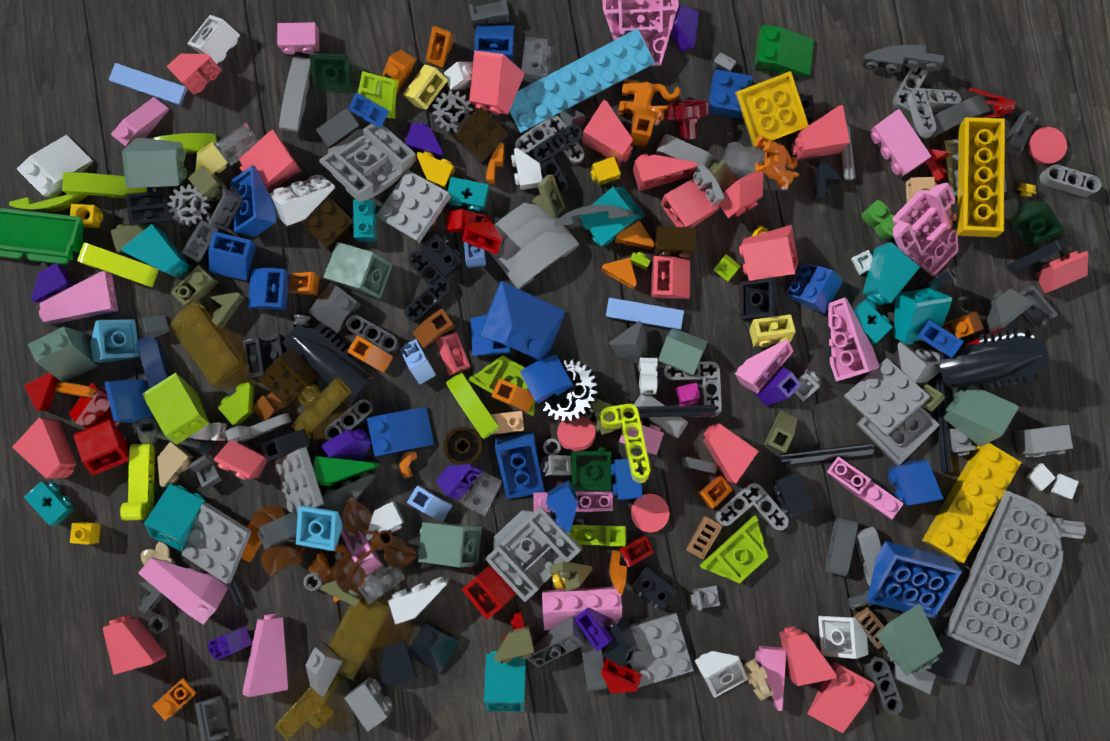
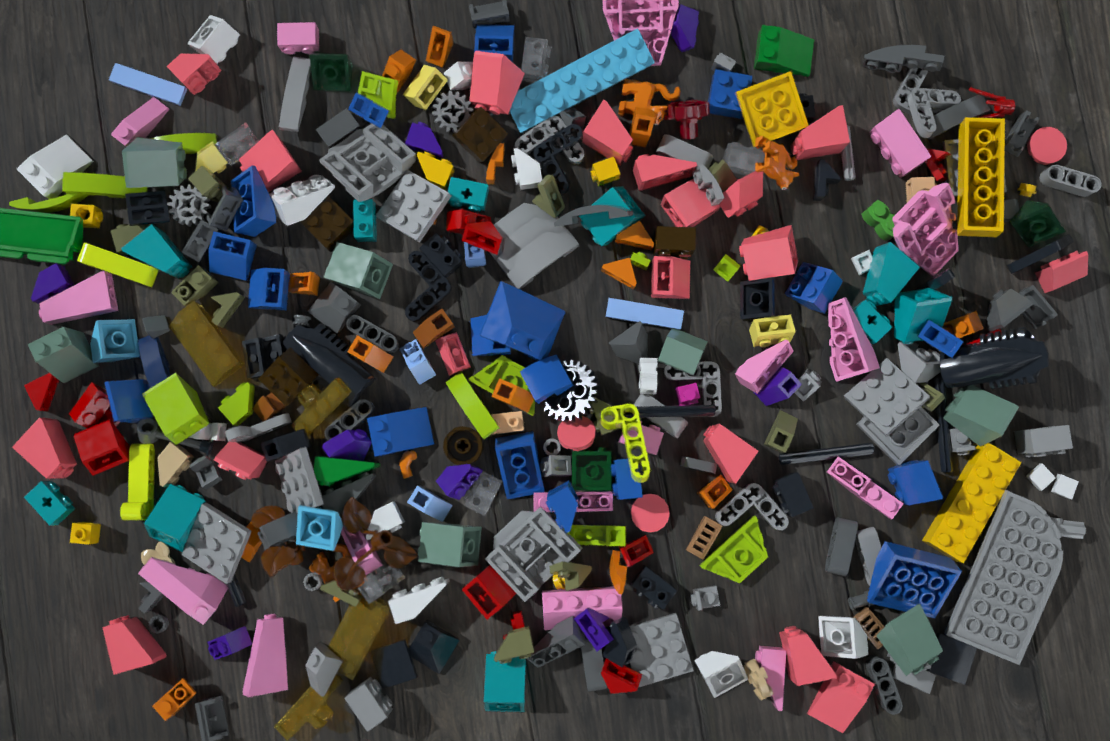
(75, 389): orange axle -> none

